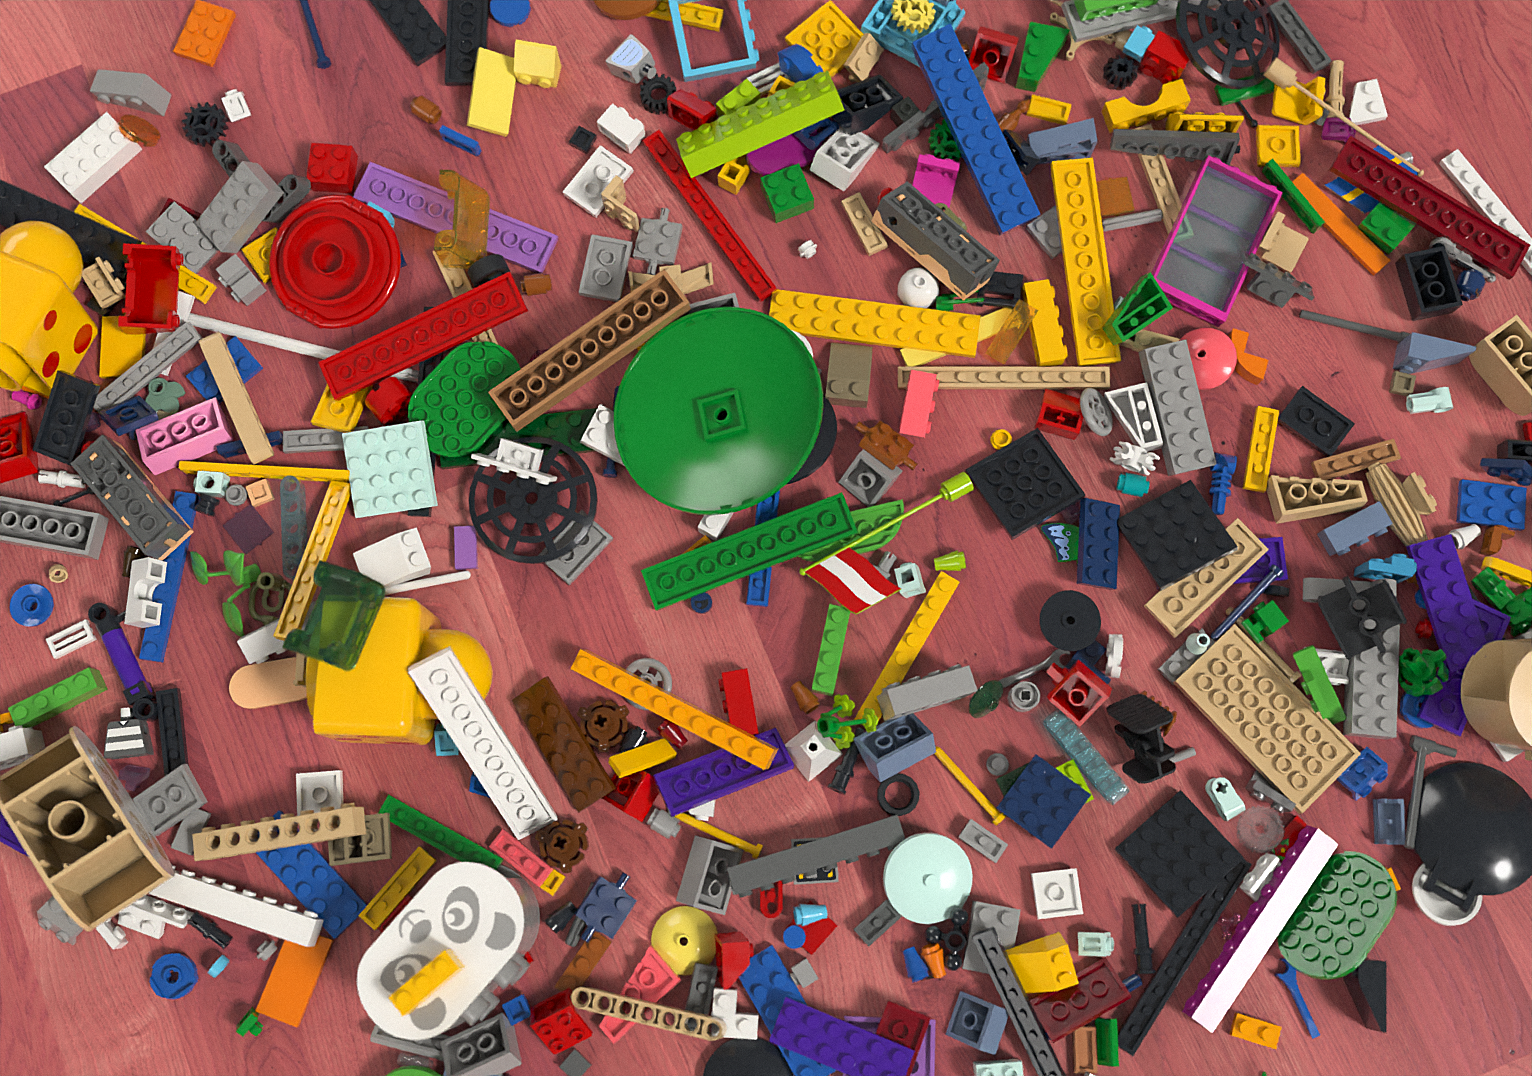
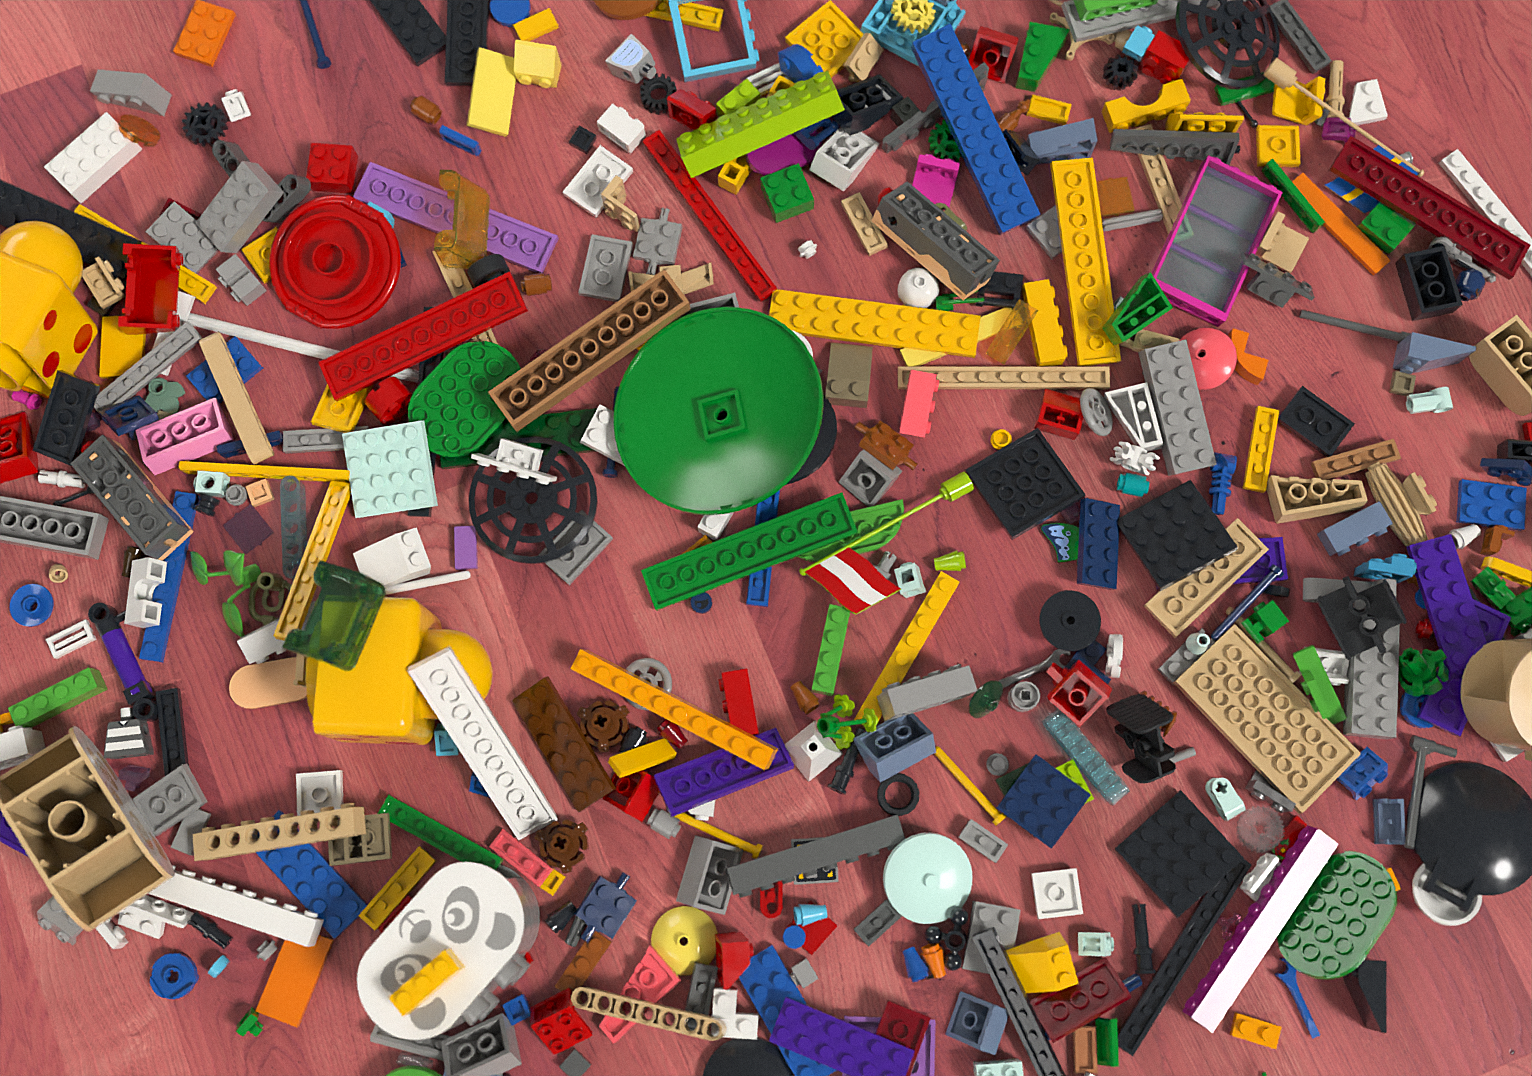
(536, 25): none -> yellow tile

